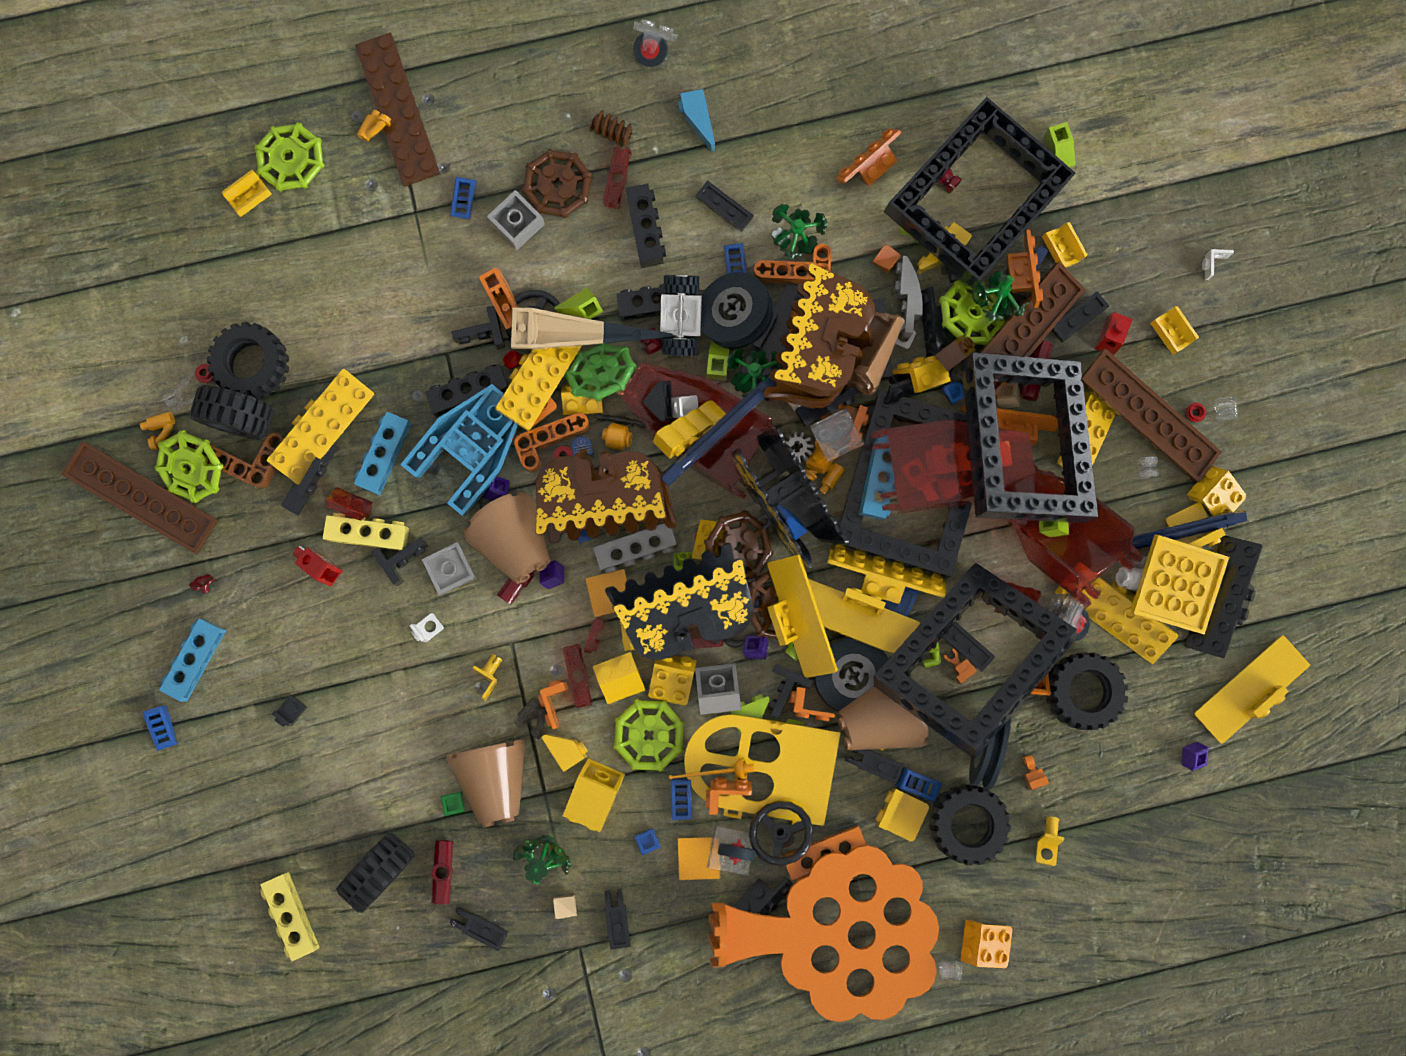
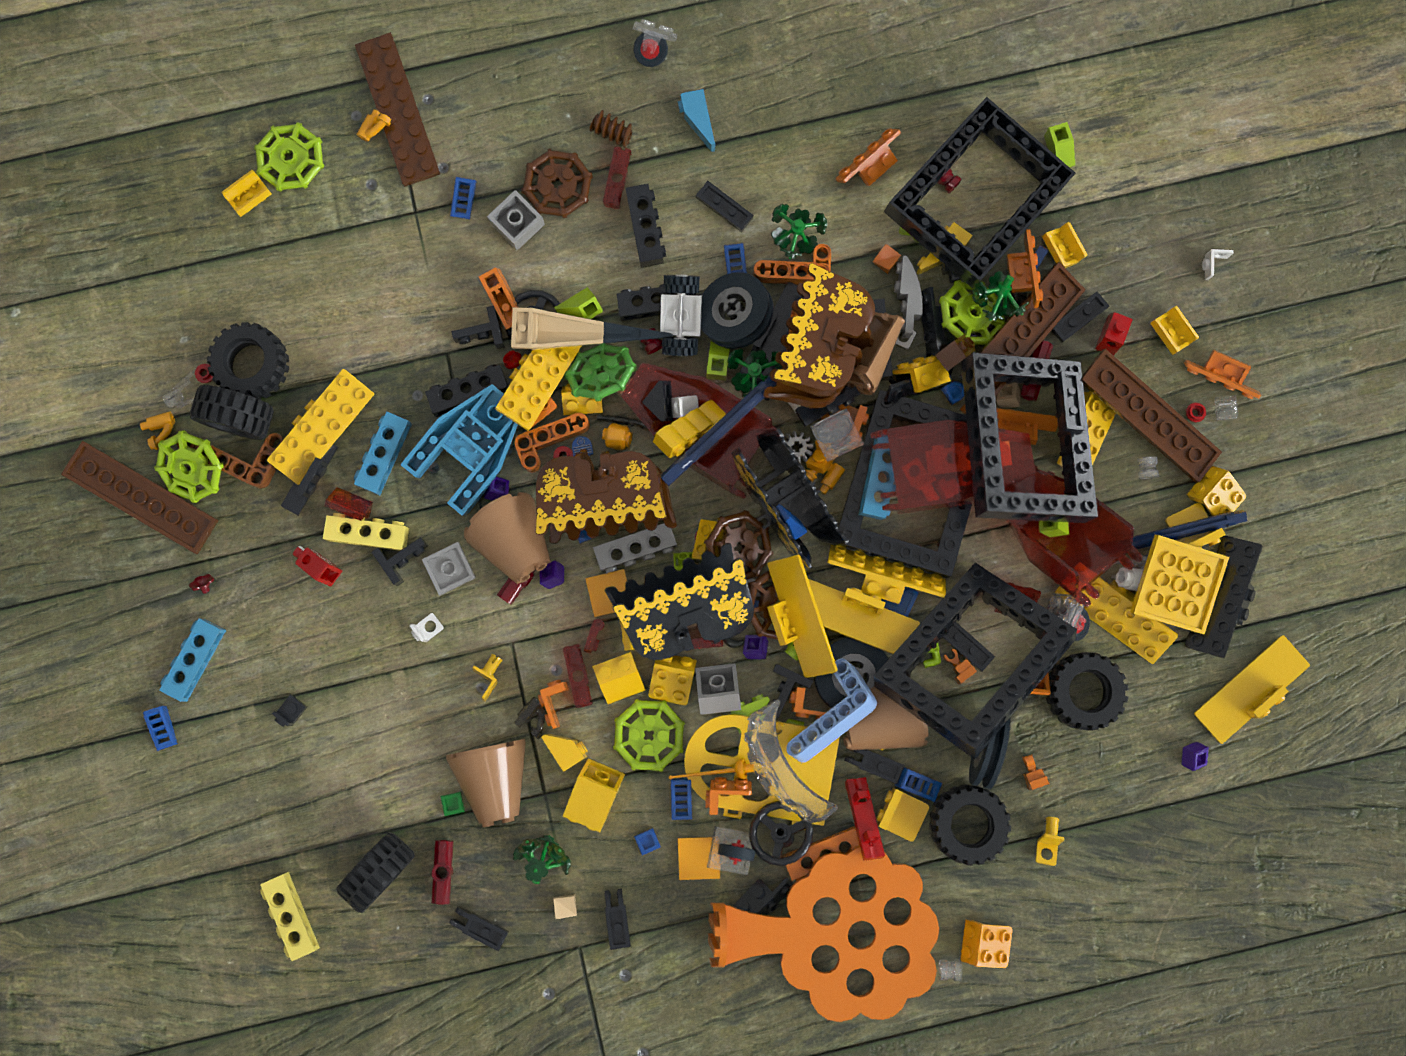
(776, 773): none -> clear windscreen
(836, 715): none -> light blue beam
(864, 819): none -> red hinge
(1070, 401): none -> plate
(1225, 370): none -> orange bracket

